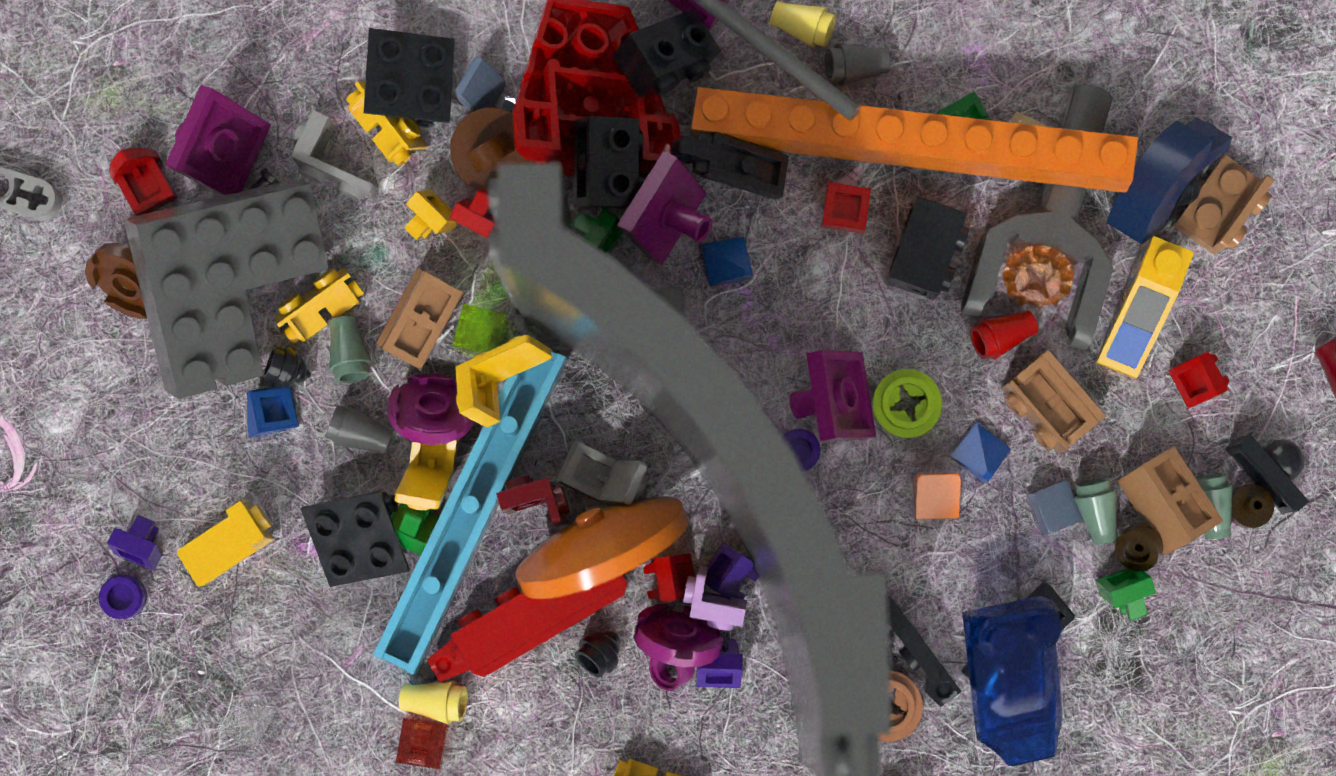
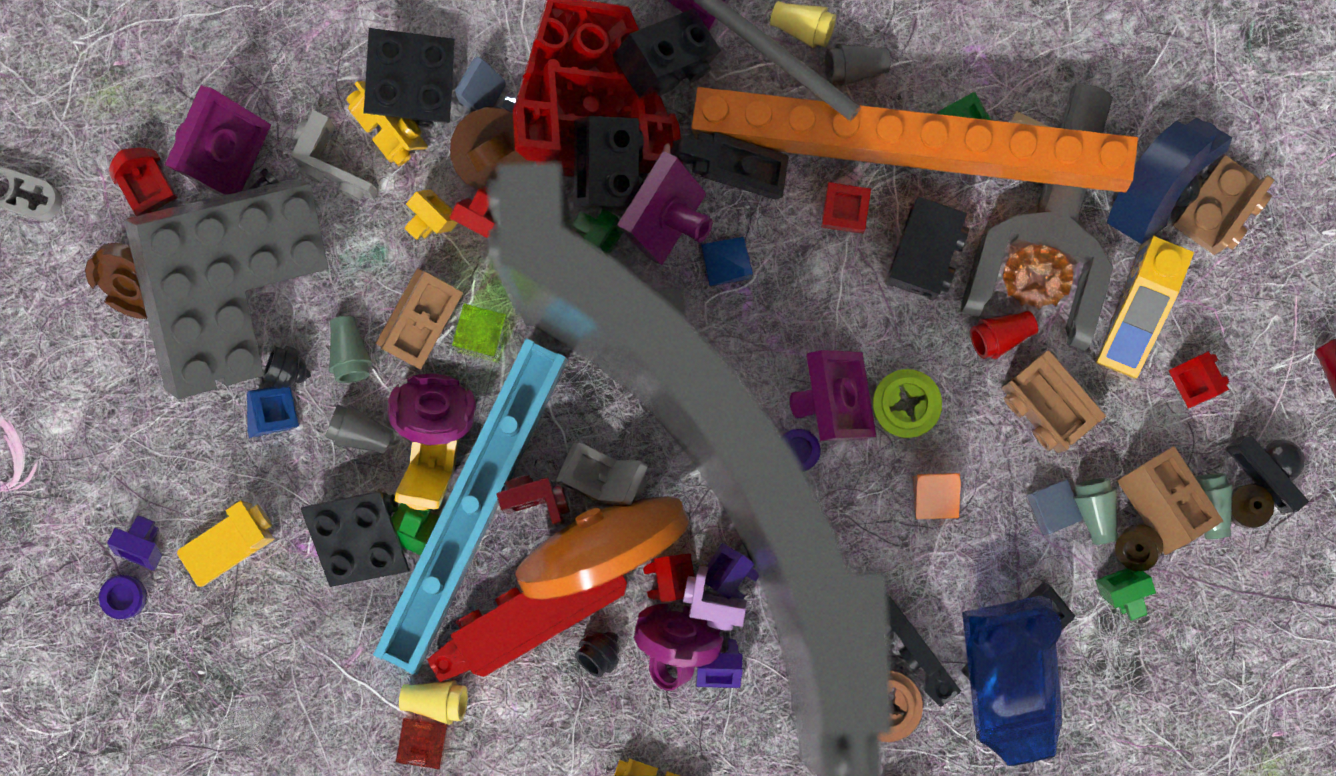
(303, 312): yellow hinge -> none
(479, 376): yellow bracket -> none
(980, 453): blue slope -> none

